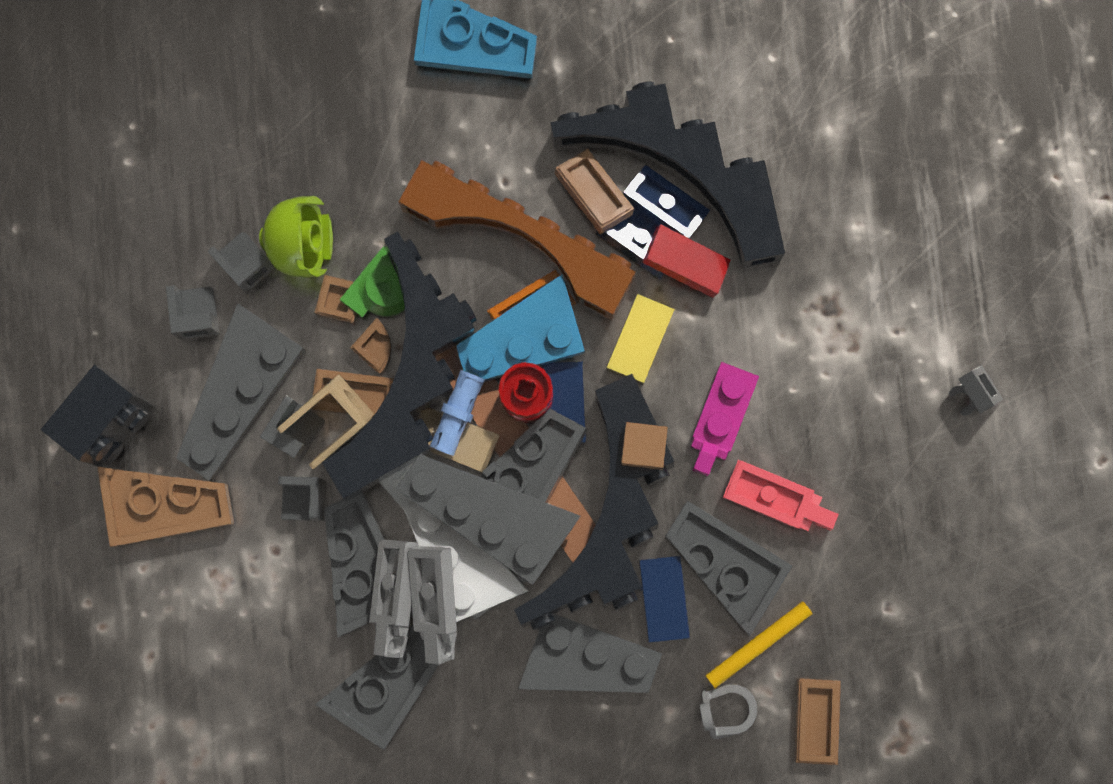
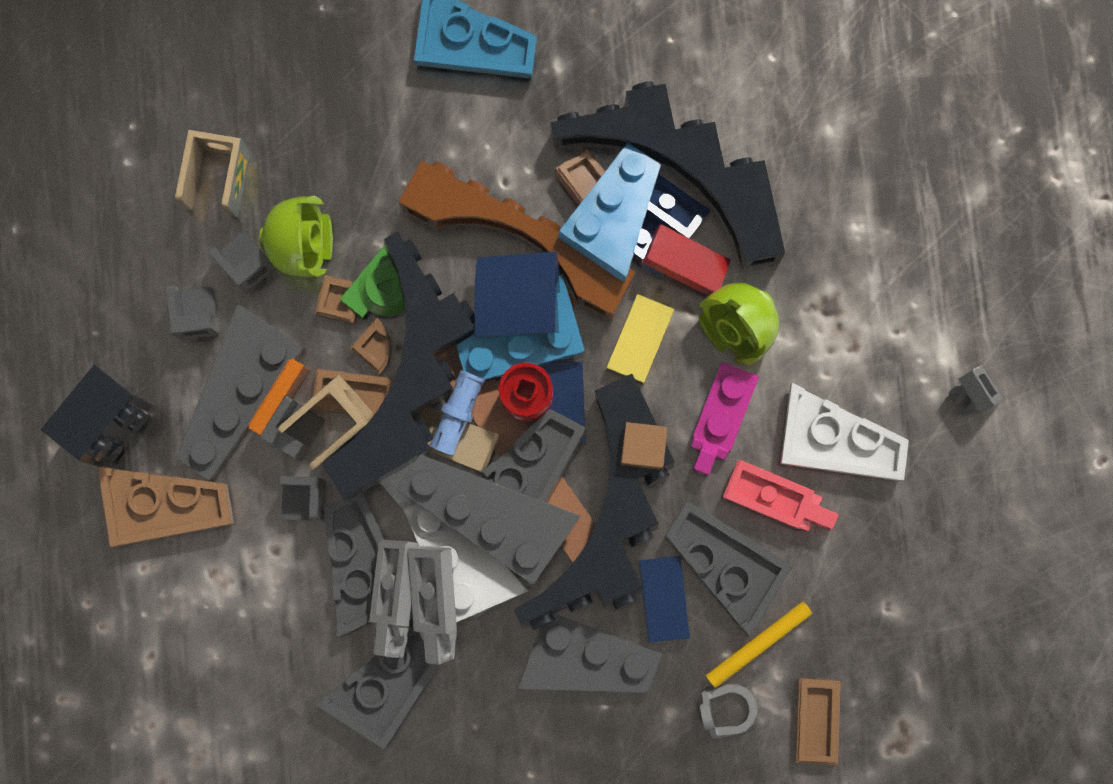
(192, 162): none -> tan piece
(286, 384): none -> orange tile
(516, 295): none -> dark blue slope
(613, 212): none -> wing
(741, 320): none -> lime cylinder
(835, 440): none -> white wing

